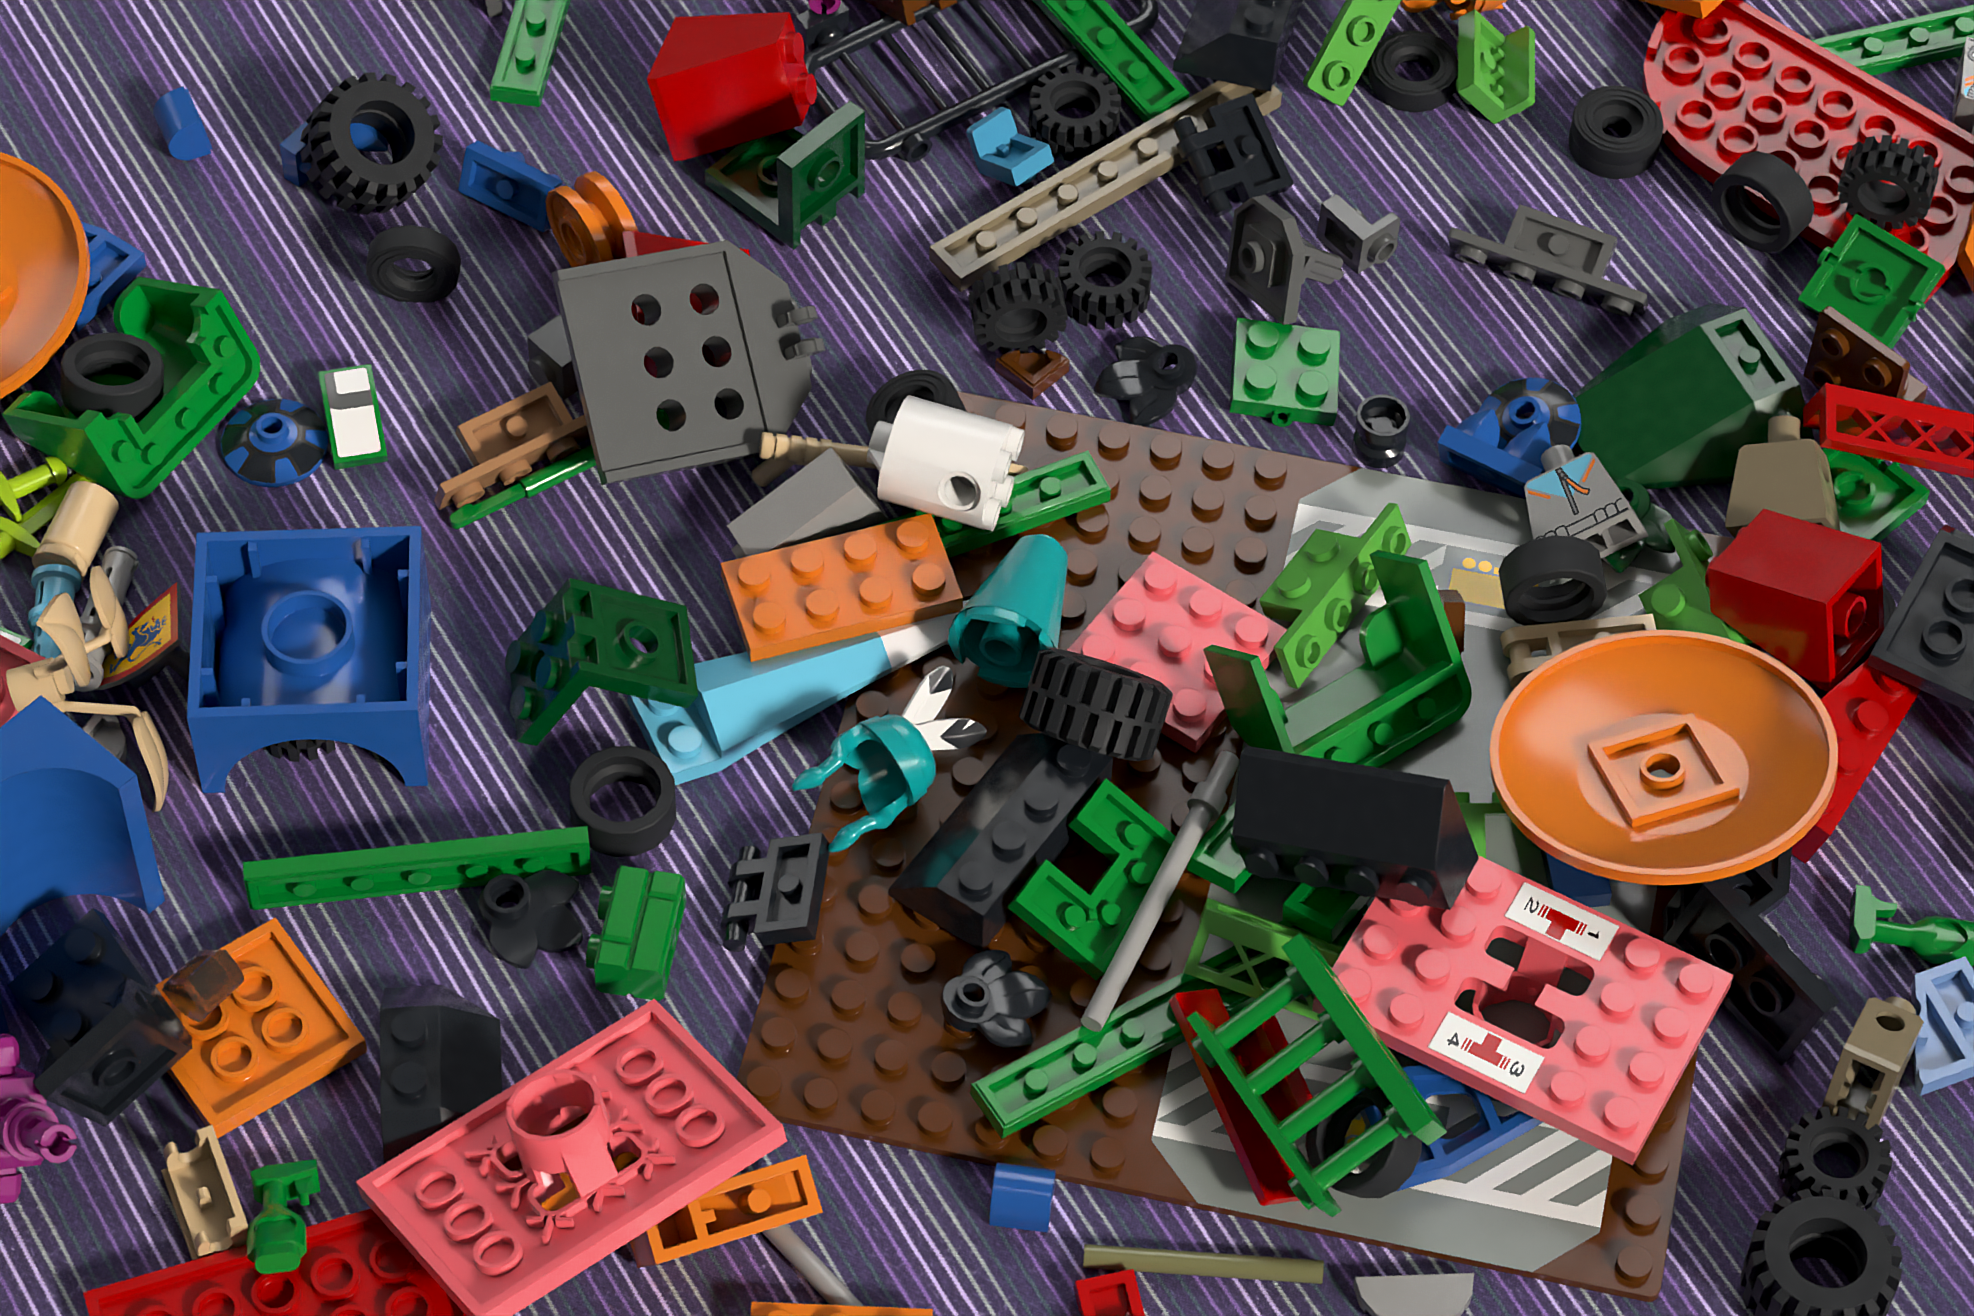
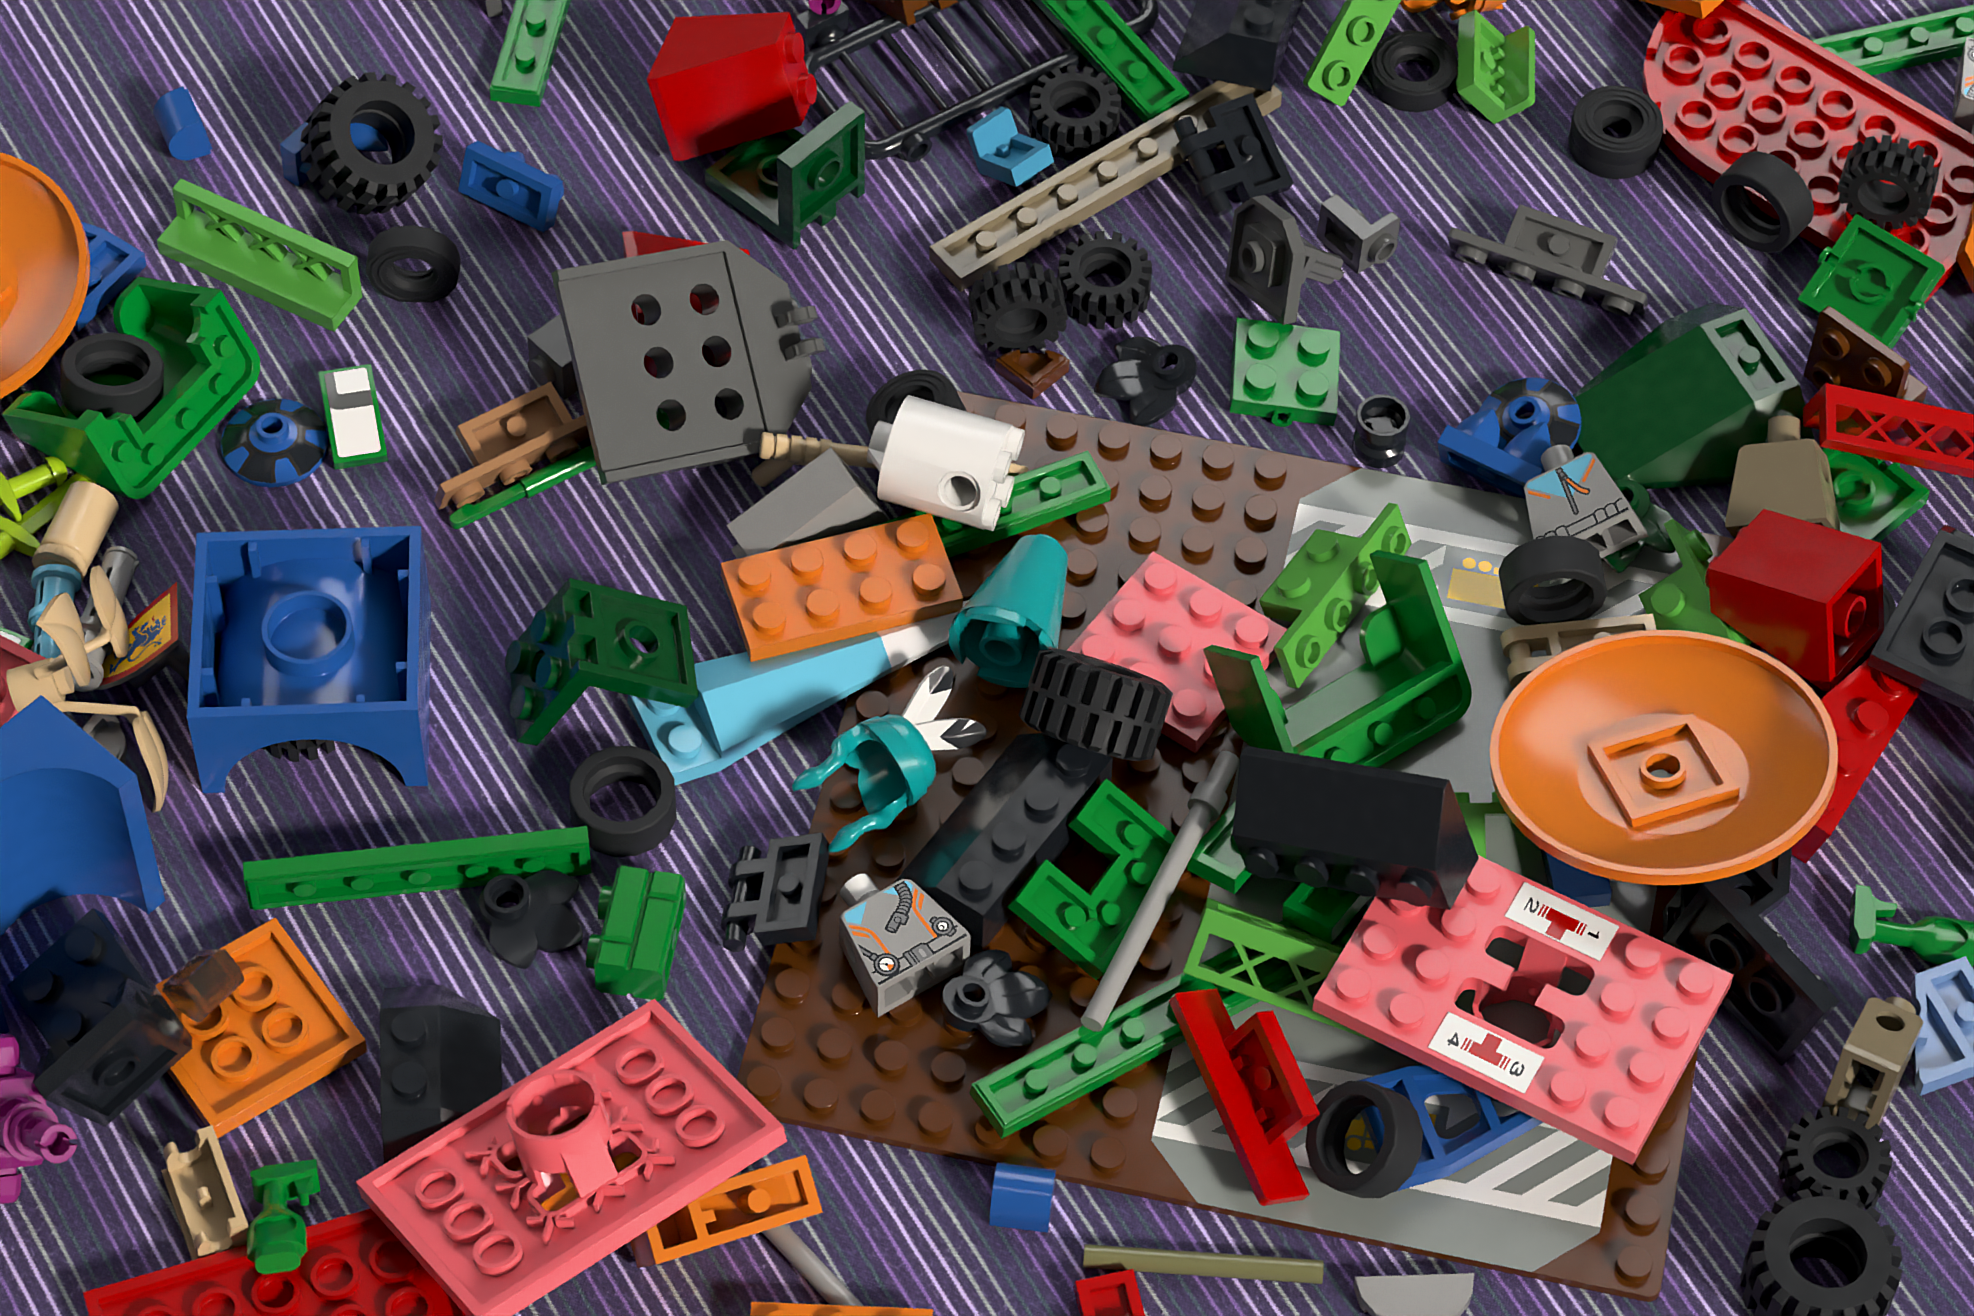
(259, 260): none -> bright green fence
(589, 220): orange wheel -> none
(898, 941): none -> light grey torso
(1372, 1068): green fence -> none
(1455, 612): reddish brown tile -> none

